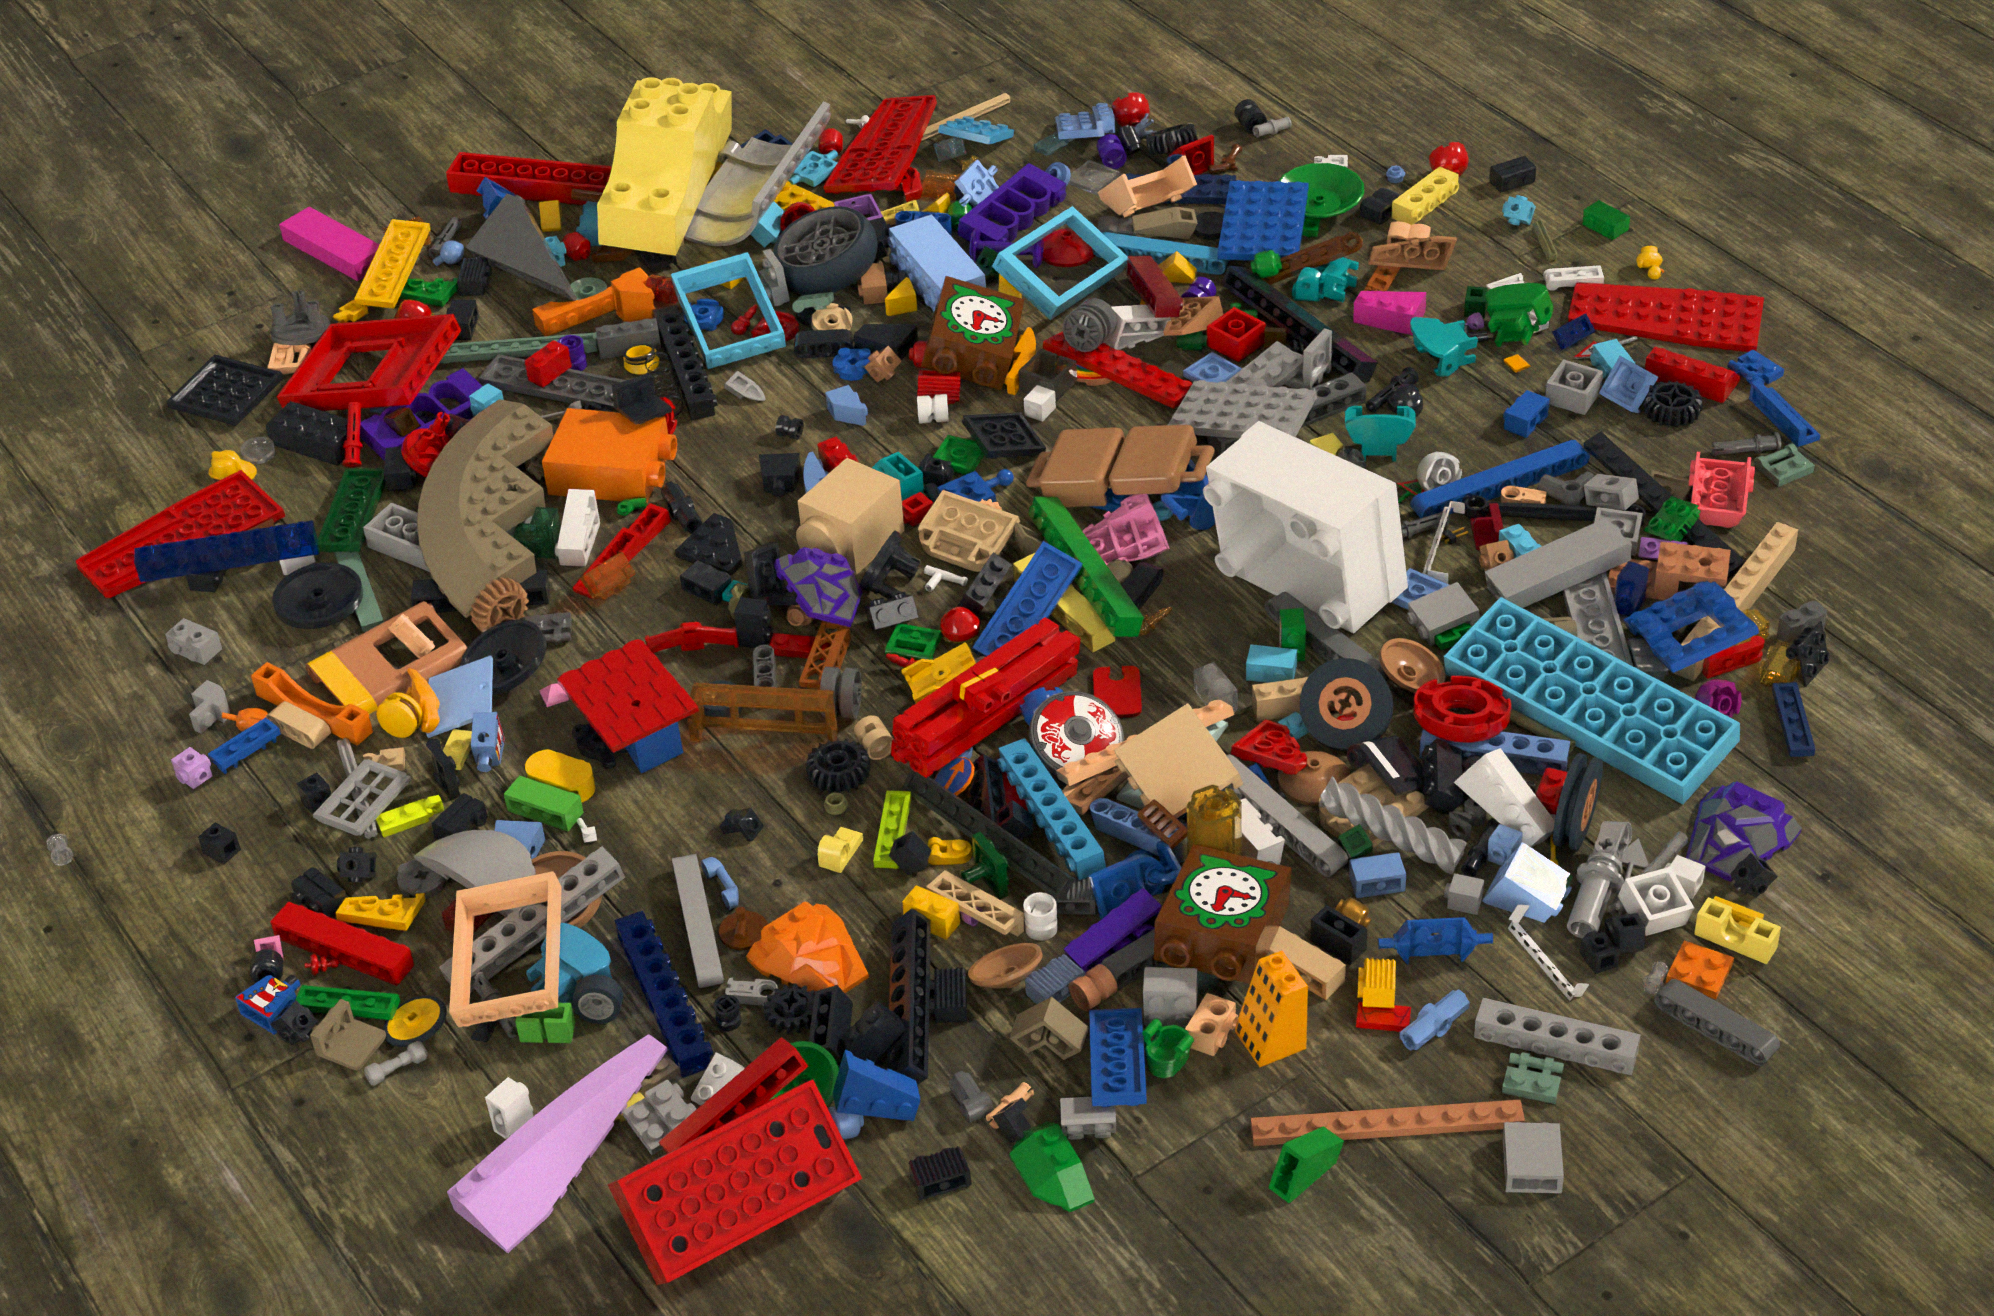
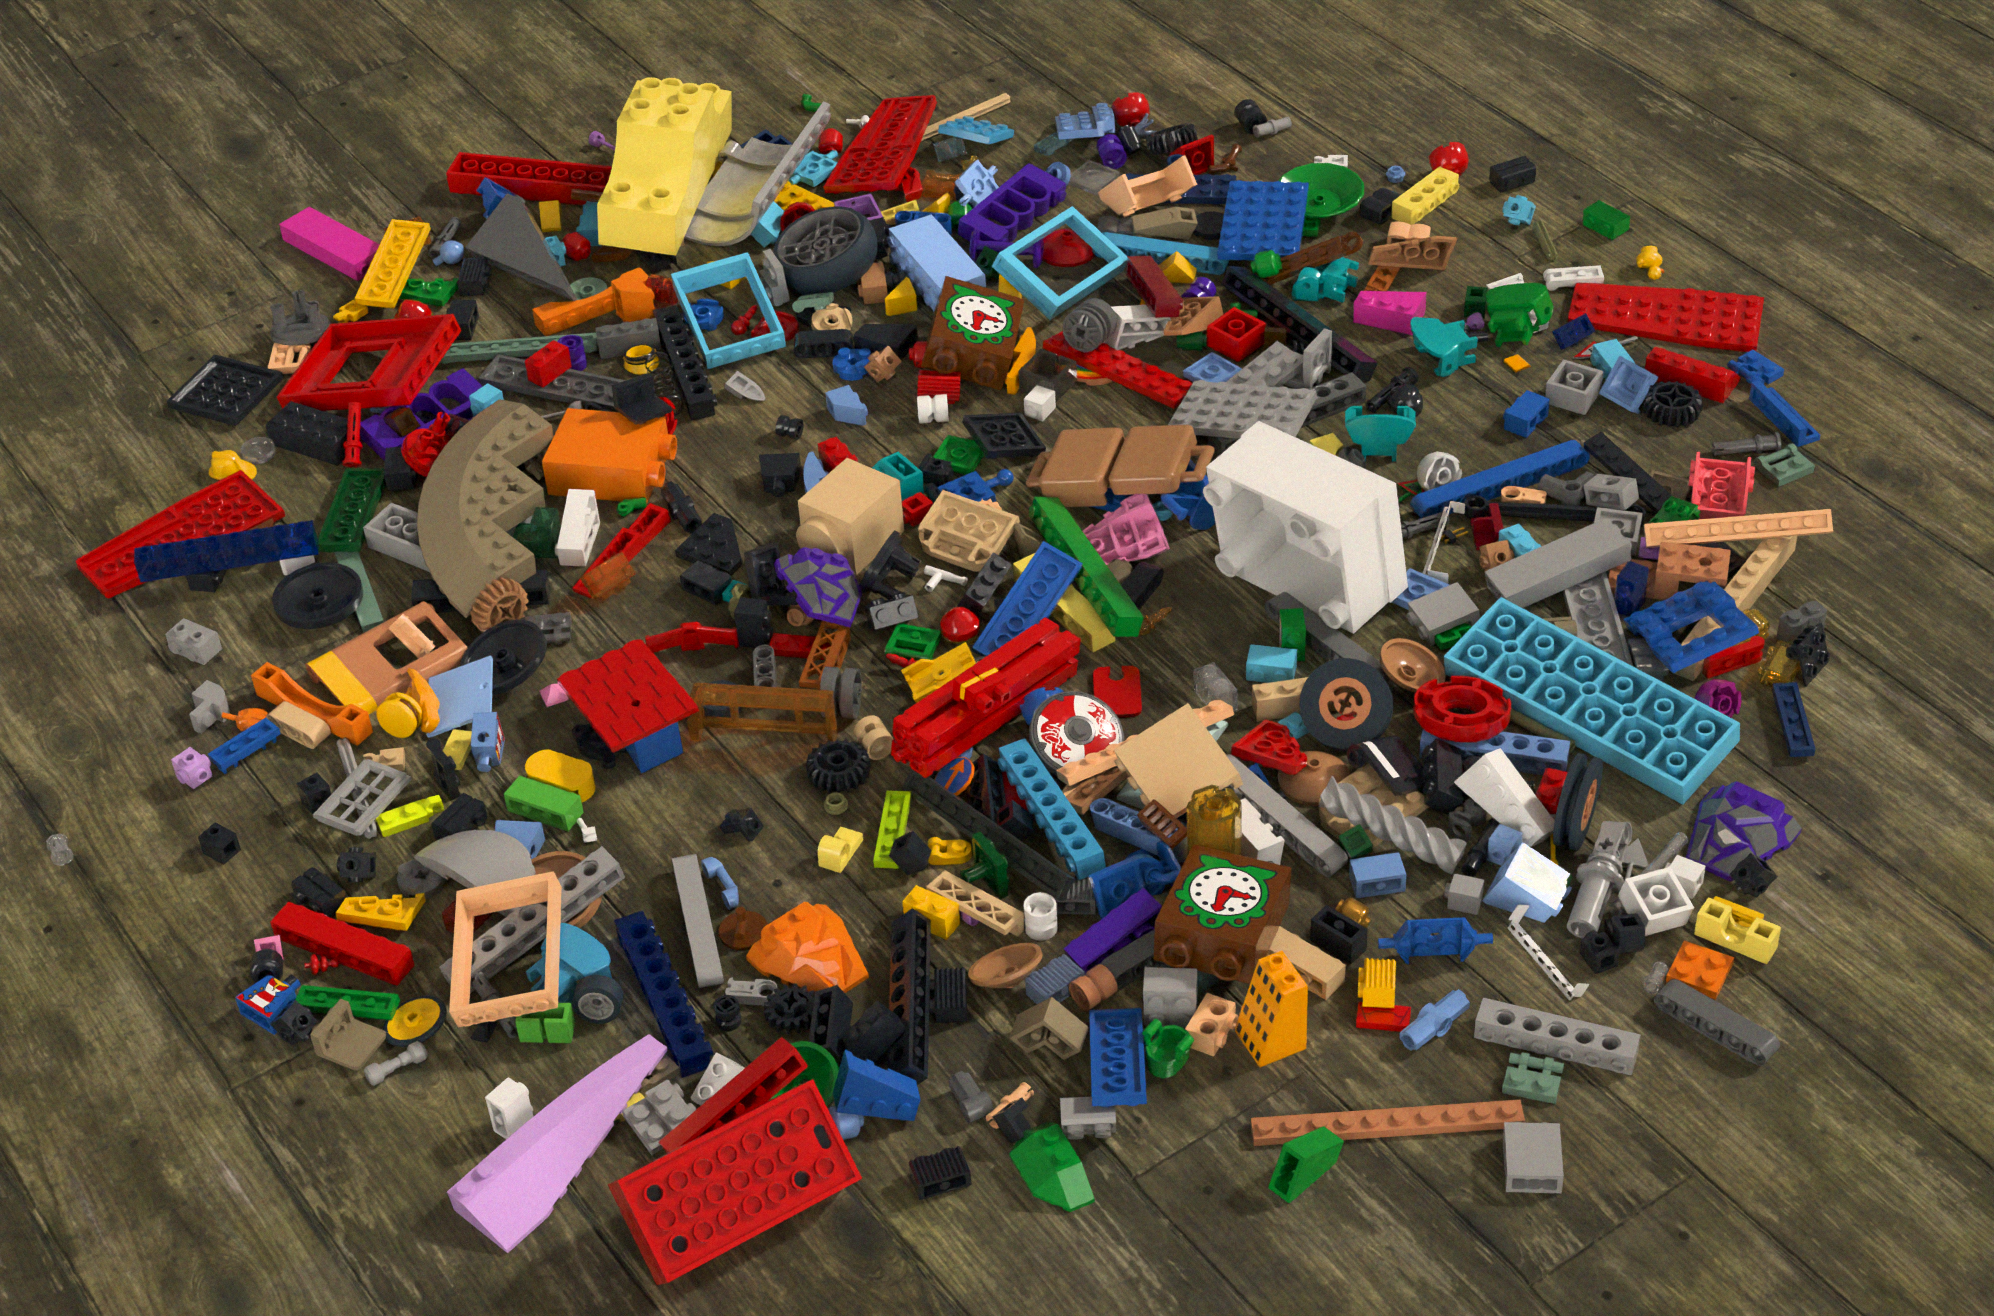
(597, 140): none -> medium lavender hinge
(808, 104): none -> green arm
(1739, 528): none -> light nougat plate

